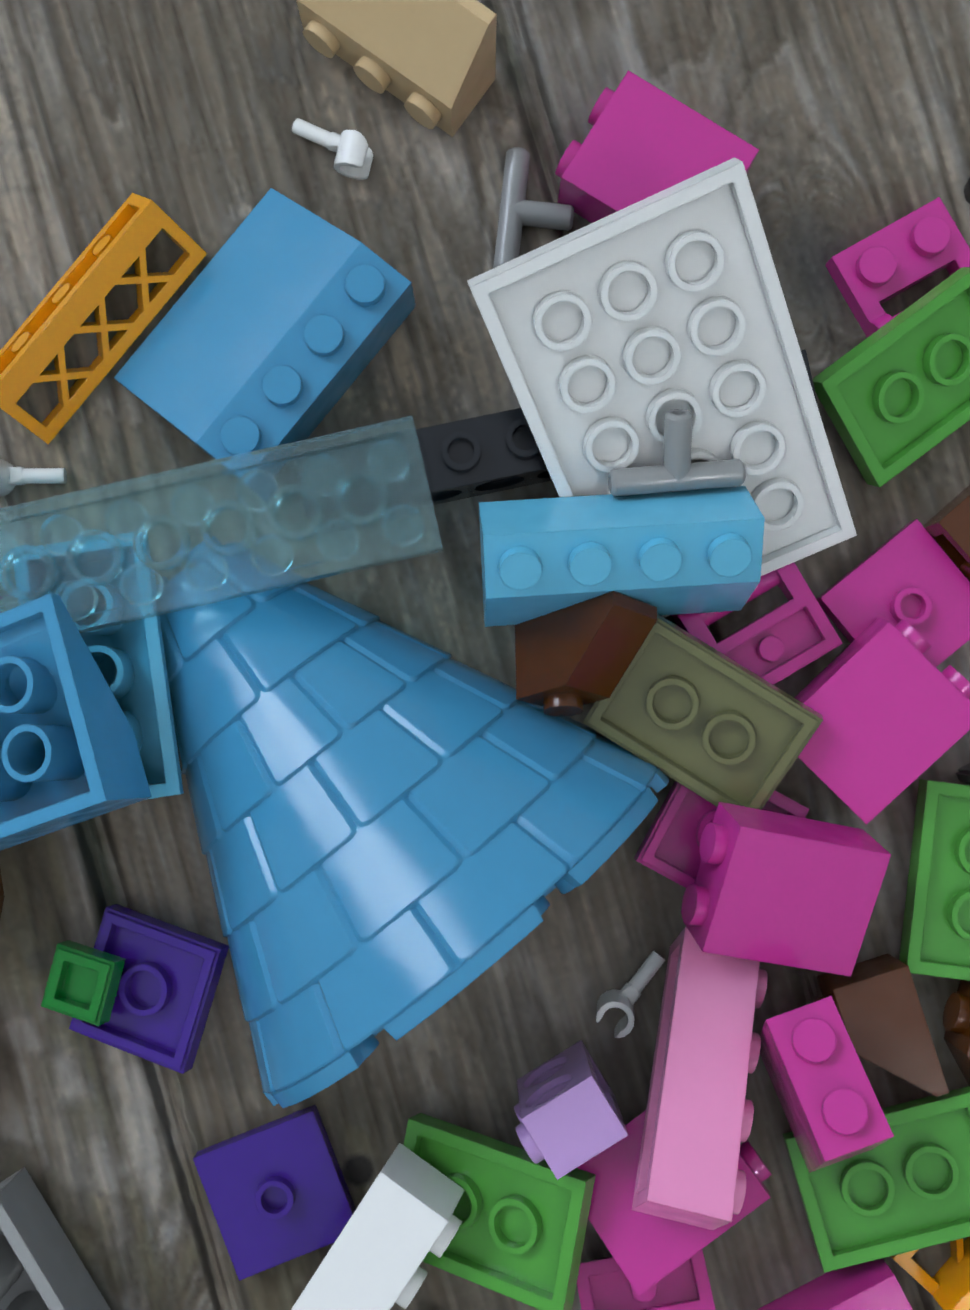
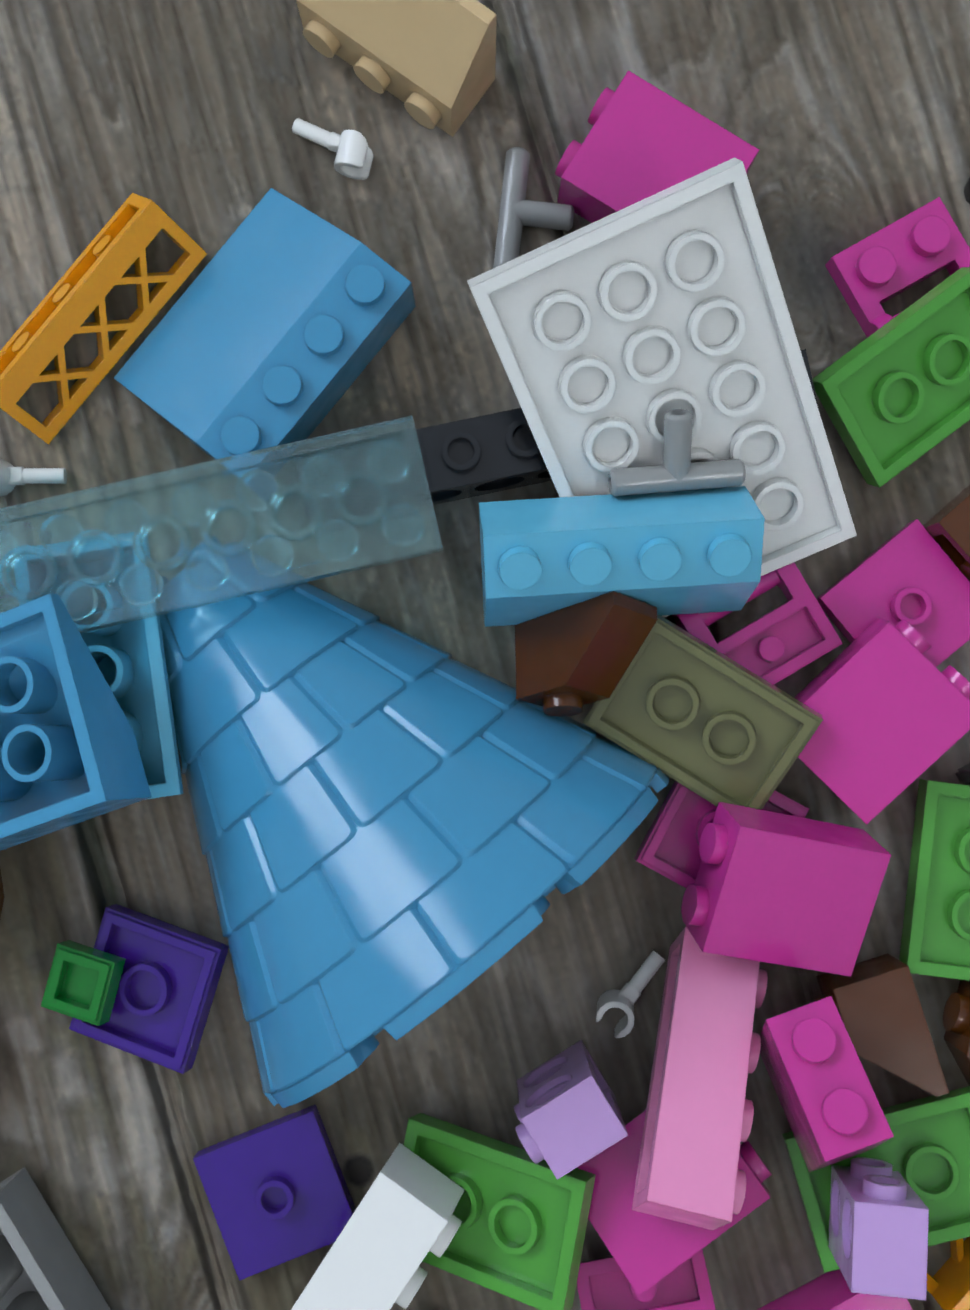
(878, 1230): none -> lavender brick

